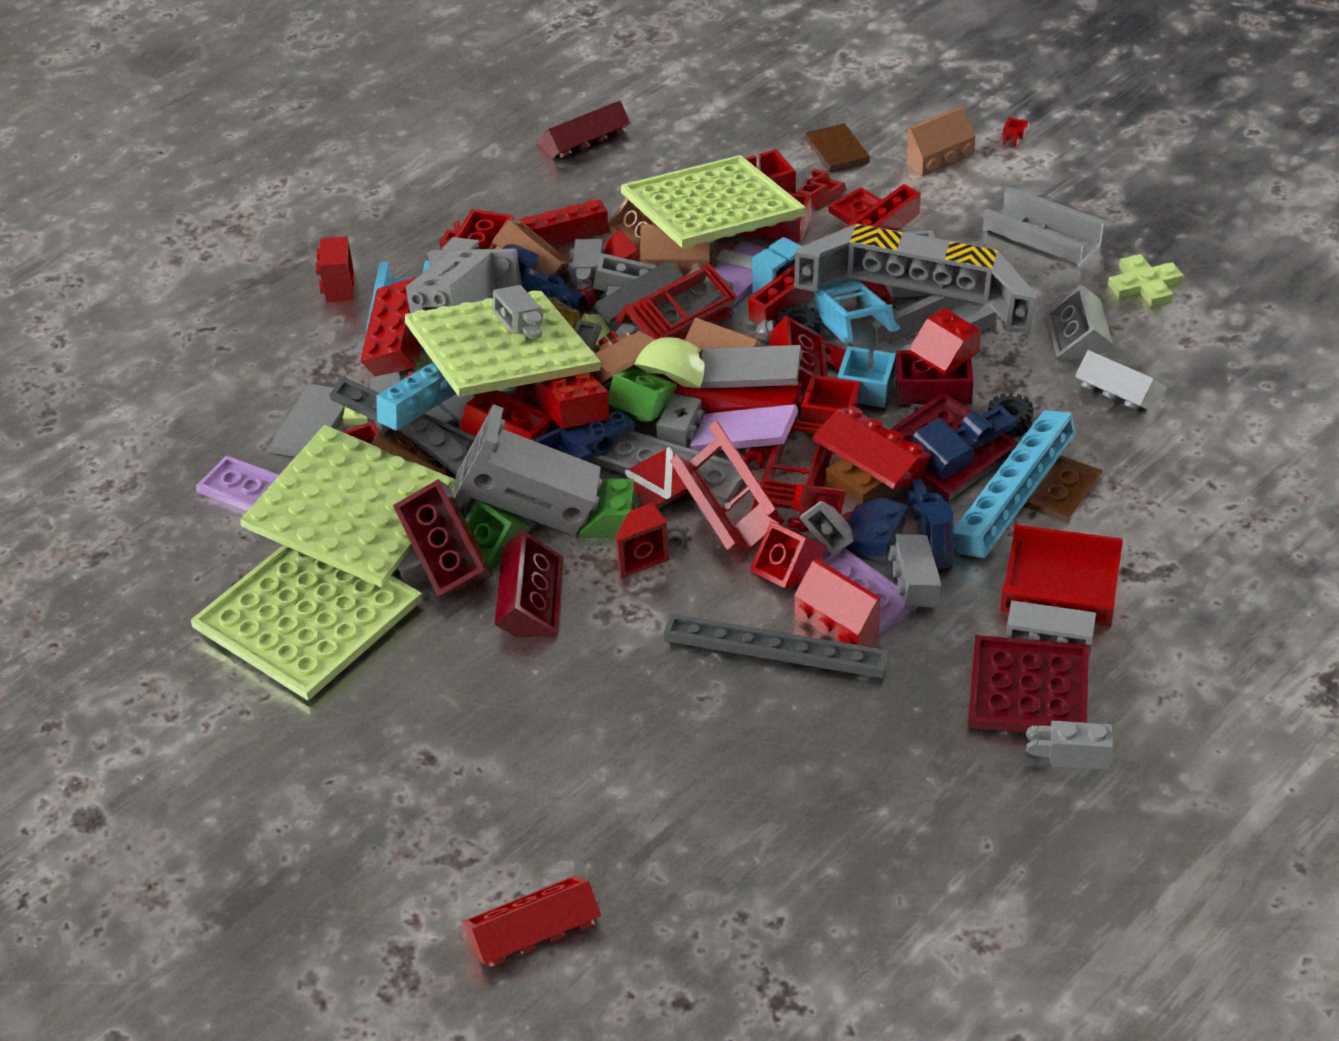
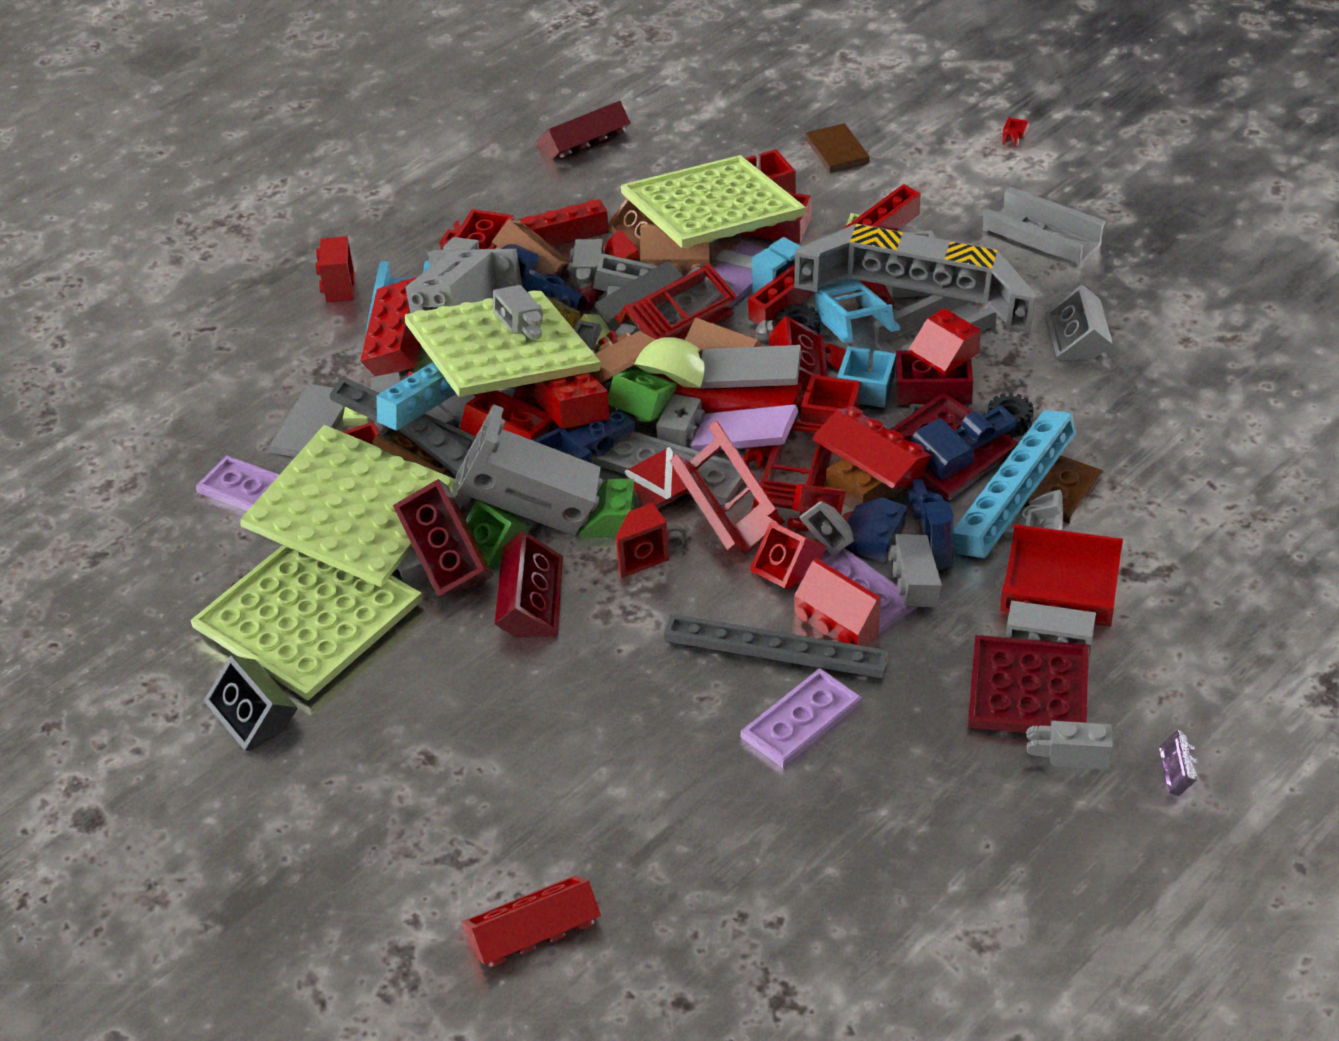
(249, 702): none -> black slope
(801, 717): none -> lavender tile
(821, 188): red slope -> none
(853, 205): red plate -> none
(940, 141): nougat slope -> none
(1043, 512): none -> light grey brick
(1119, 381): slope -> none
(1146, 280): yellowish green plate -> none
(1178, 763): none -> clear purple plate

